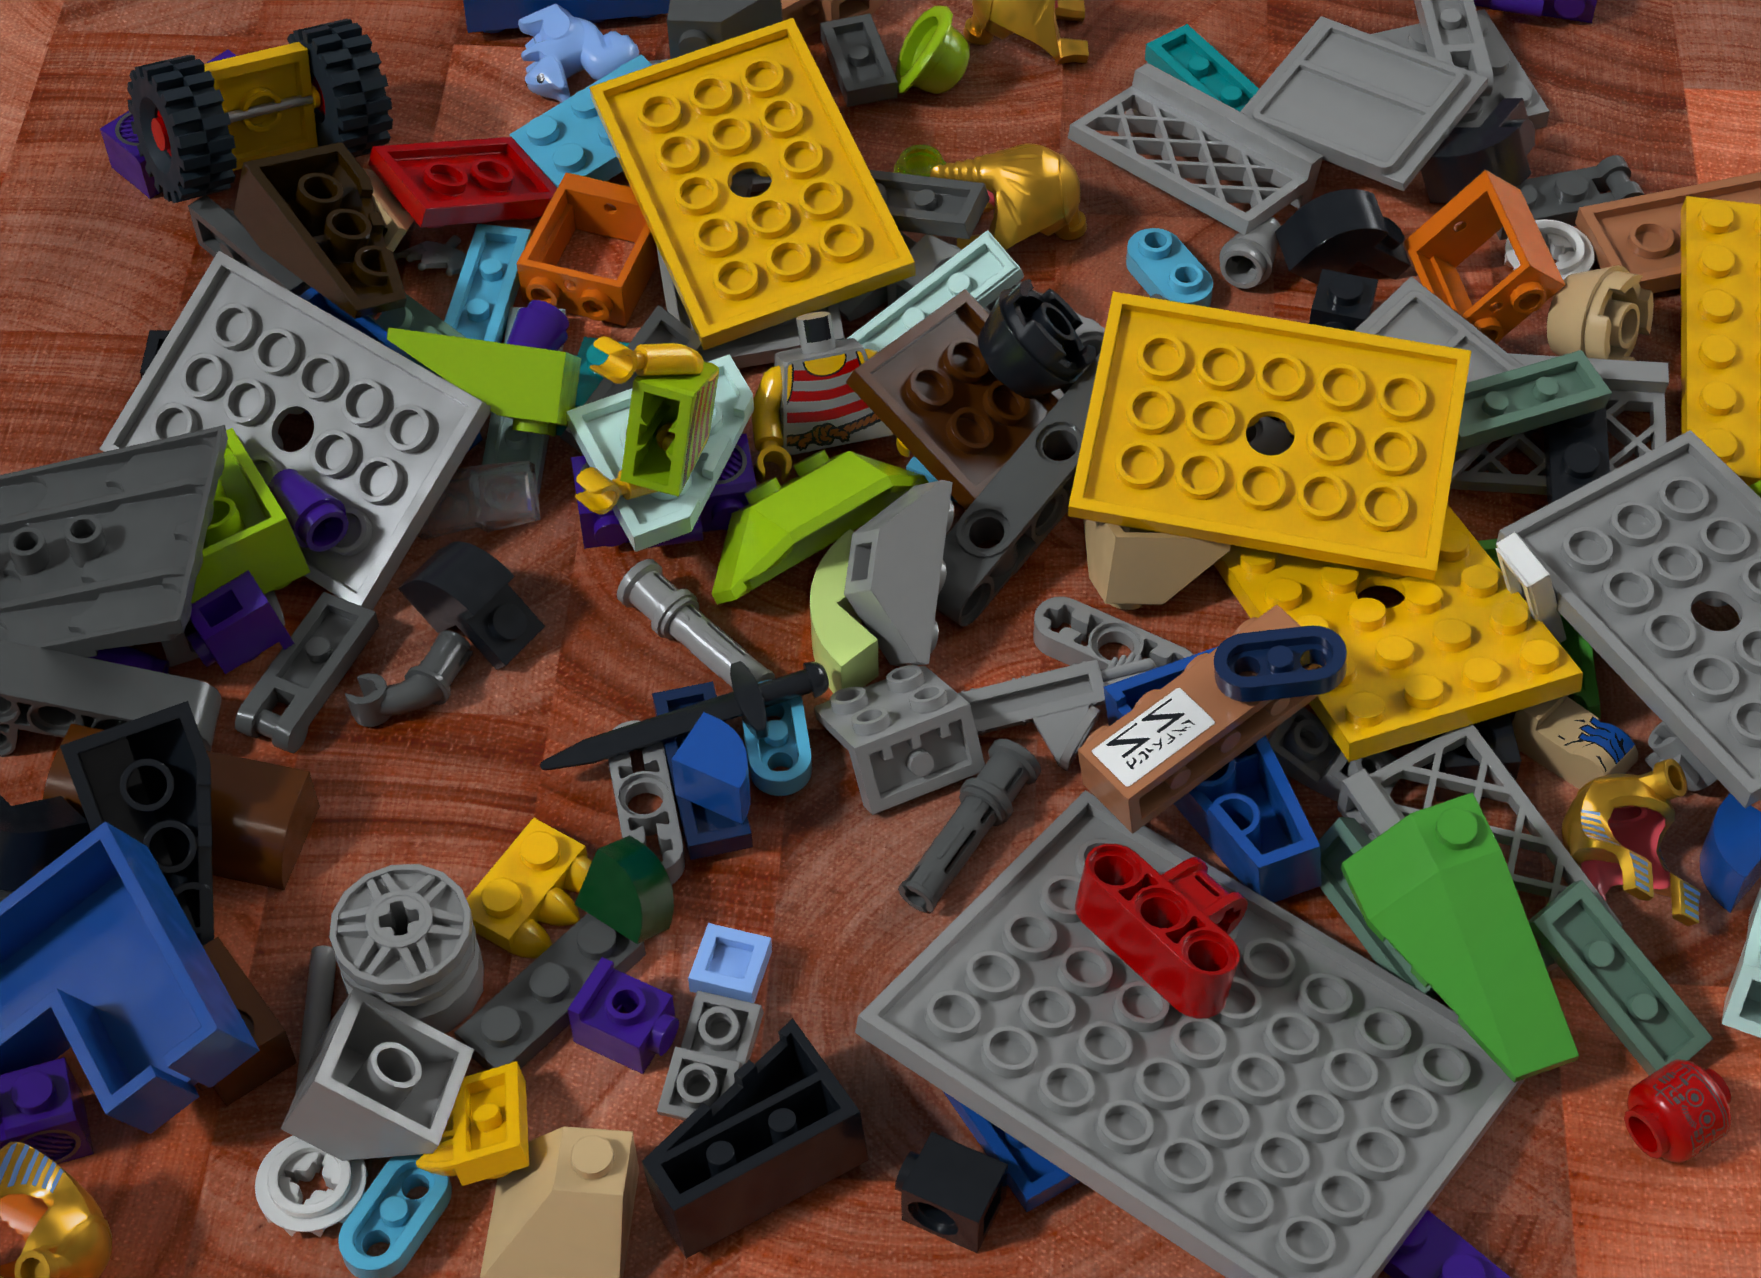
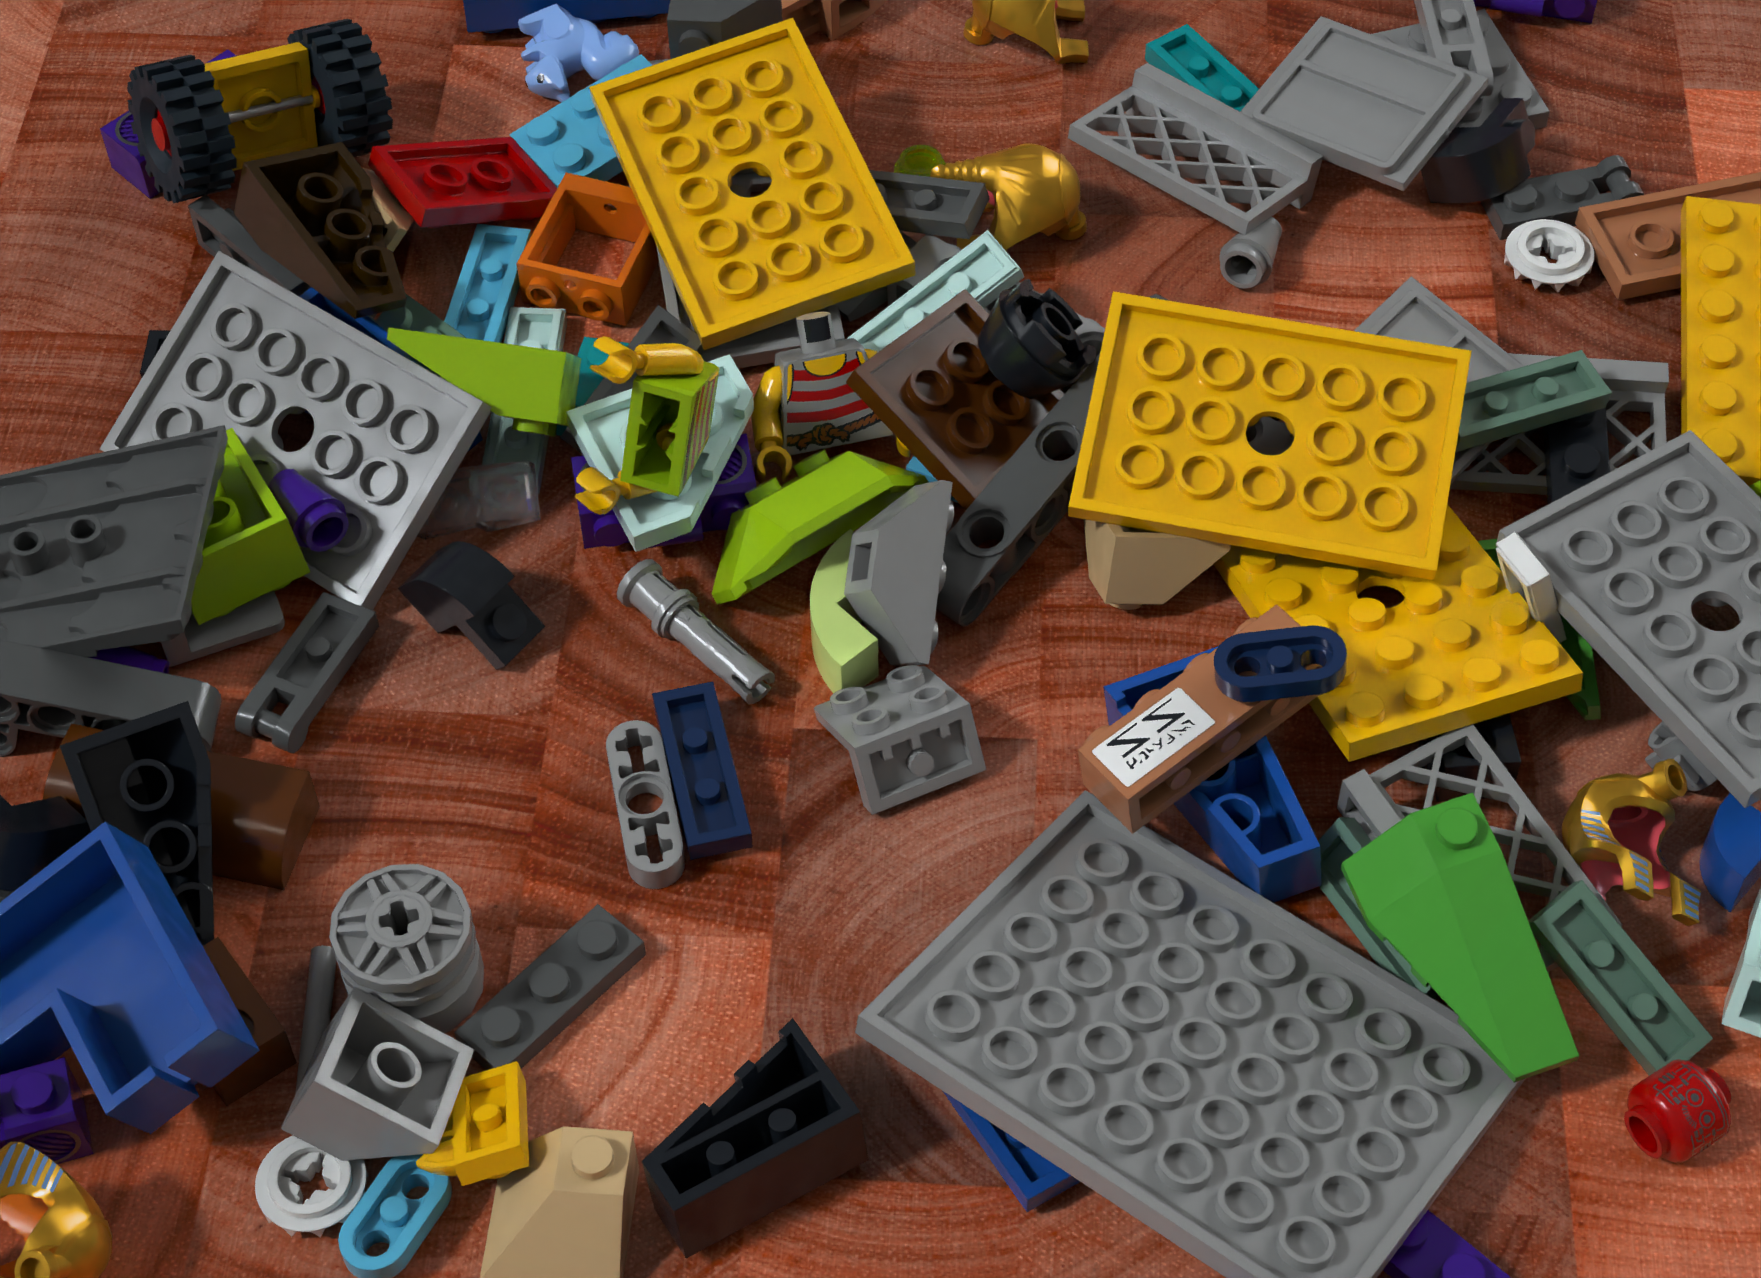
(235, 624): dark purple brick -> none
(422, 687): dark grey piece -> none
(436, 255): light grey piece -> none
(530, 888): yellow plate -> none
(539, 326): dark purple cone -> none
(623, 1037): dark purple brick -> none
(628, 890): dark green brick -> none
(713, 769): blue brick -> none
(713, 1048): light grey slope -> none
(730, 963): light blue plate -> none
(746, 700): black sword -> none
(785, 747): medium azure plate -> none
(859, 60): dark grey plate -> none
(932, 53): lime hat -> none
(952, 1191): black brick -> none
(984, 804): dark grey pin -> none
(1056, 701): light grey piece -> none
(1102, 628): light grey beam -> none
(1164, 264): medium azure plate -> none
(1164, 925): red piece -> none
(1314, 758): light grey slope -> none
(1338, 233): black brick -> none
(1342, 300): black brick -> none
(1484, 209): orange window -> none
(1572, 741): tan leg -> none
(1600, 314): tan cone -> none

